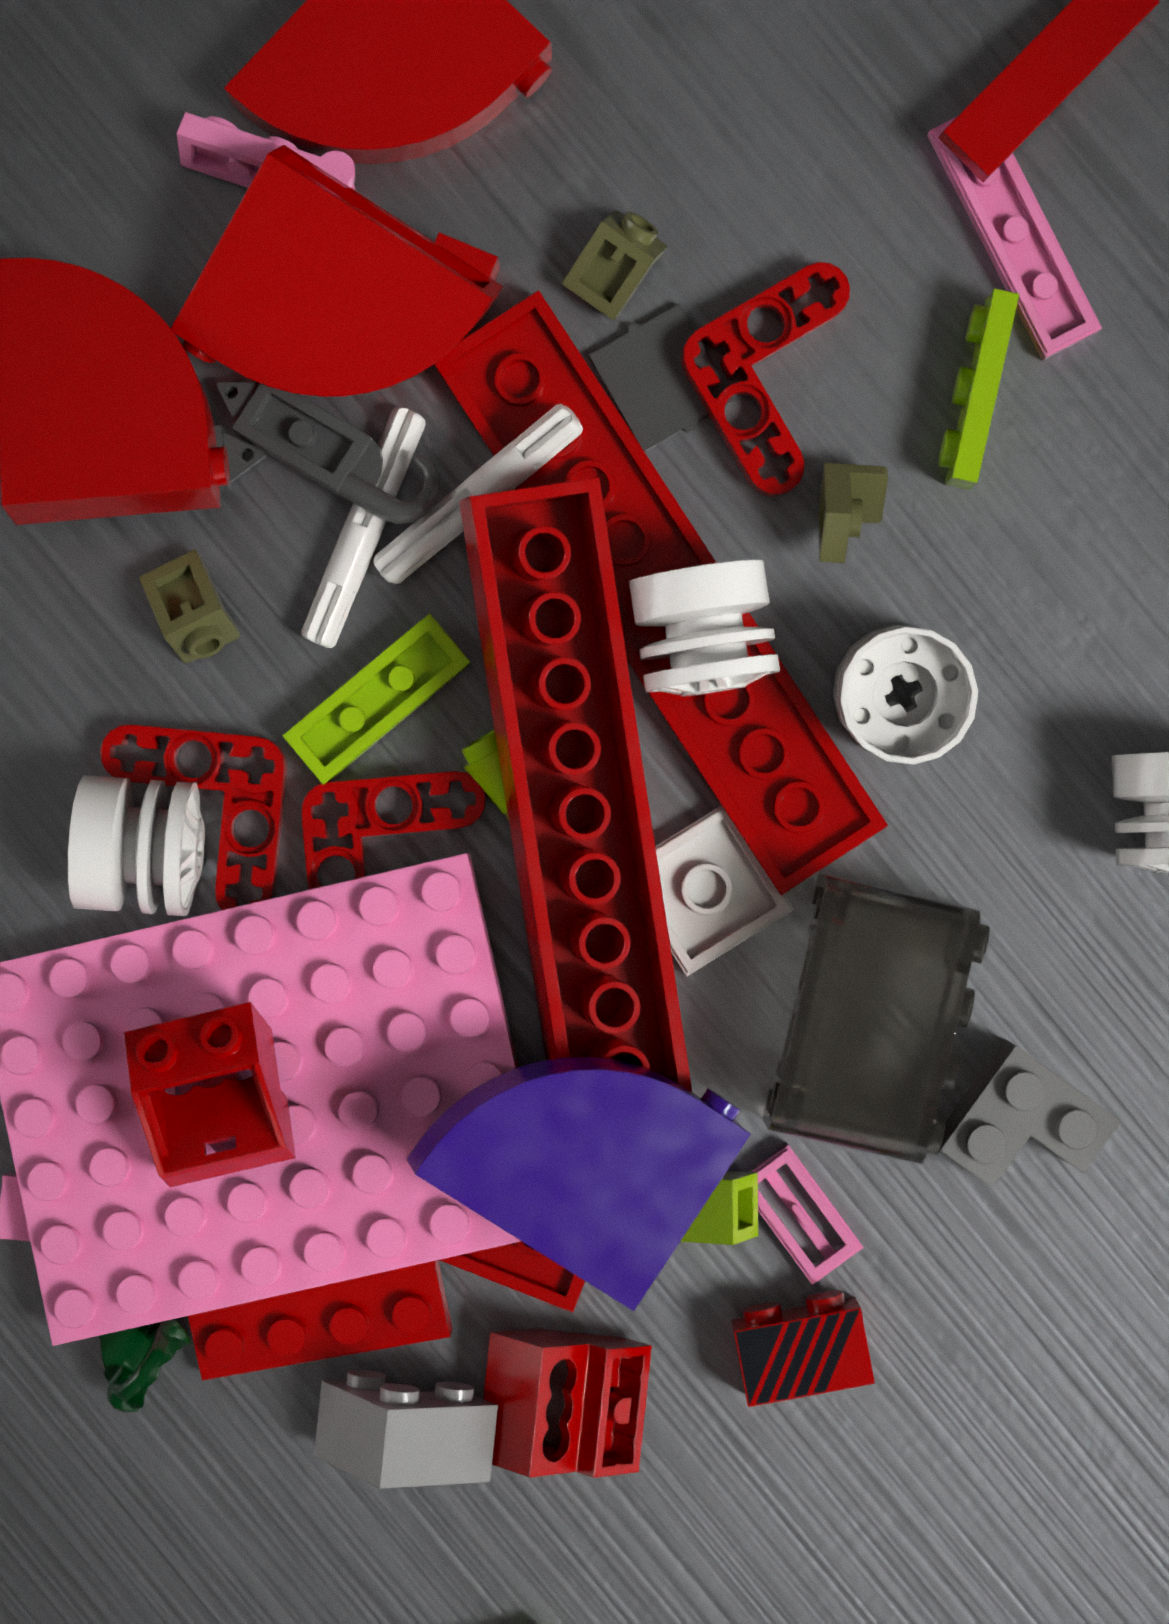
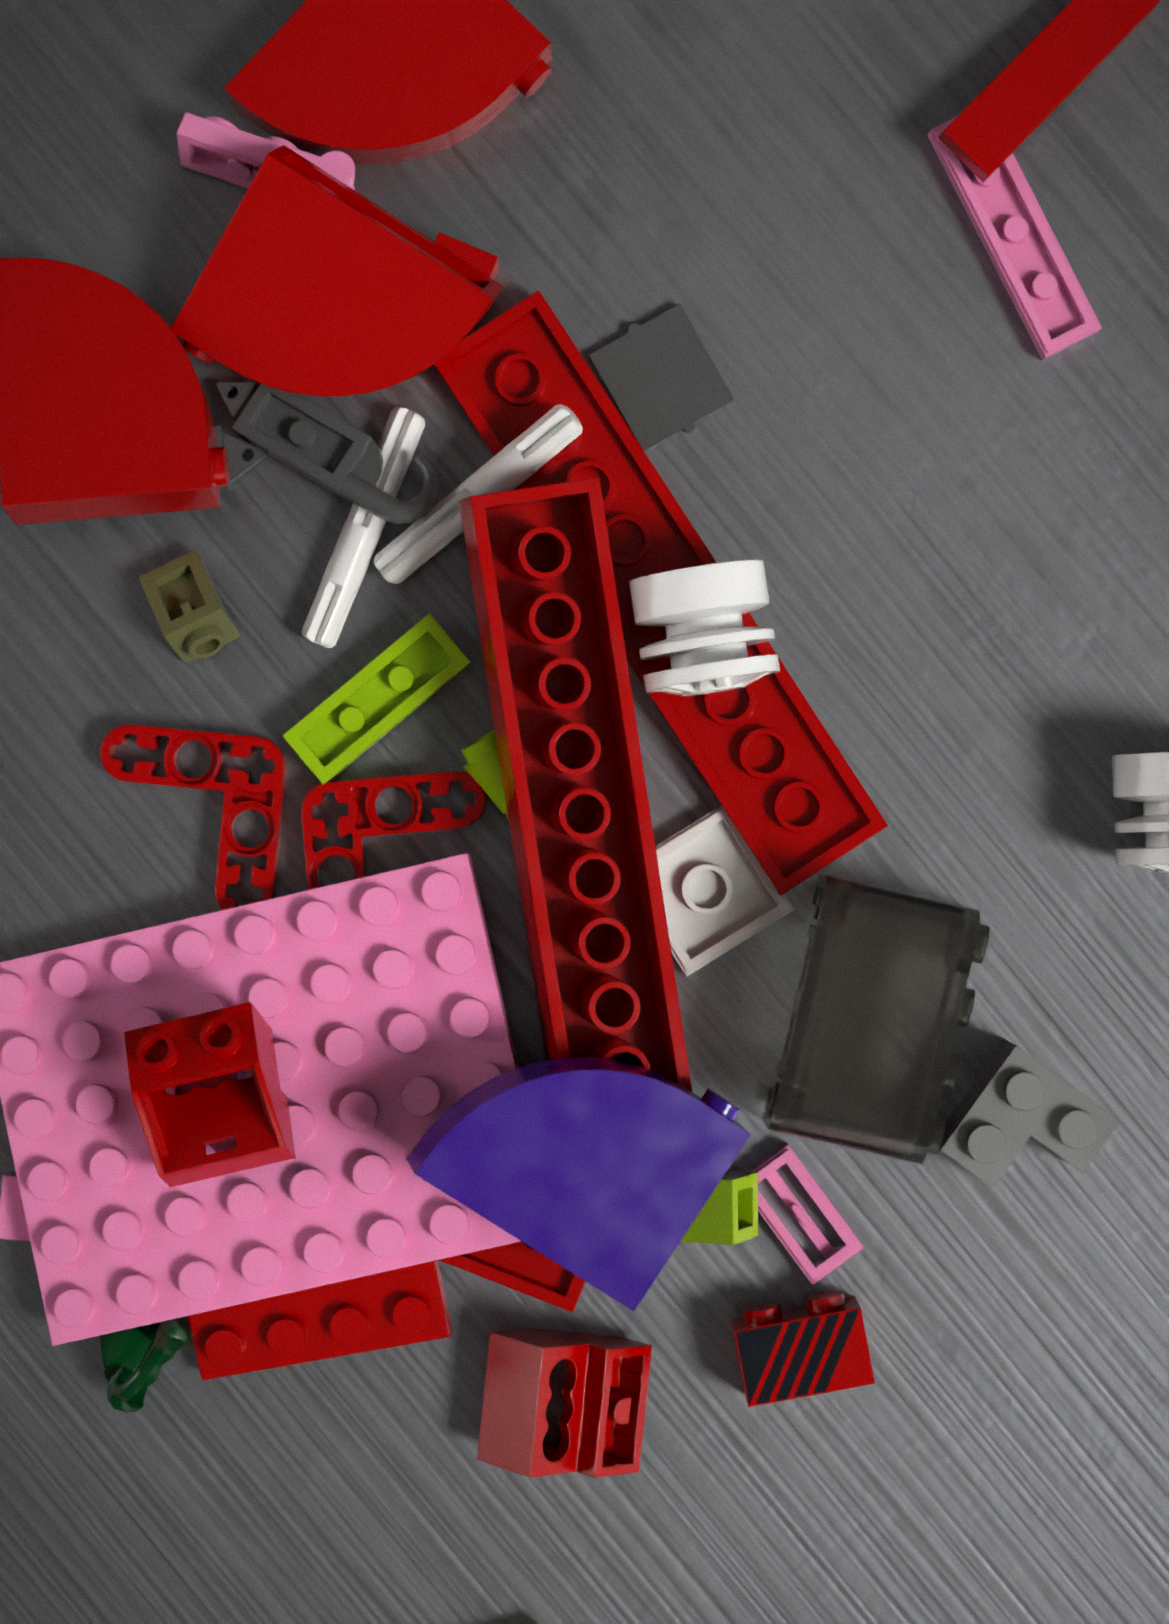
(127, 844): white wheel -> none
(405, 1435): light grey brick -> none
(615, 262): olive bracket -> none
(744, 353): red beam -> none
(847, 499): olive bracket -> none
(939, 706): white wheel -> none
(978, 388): lime plate -> none

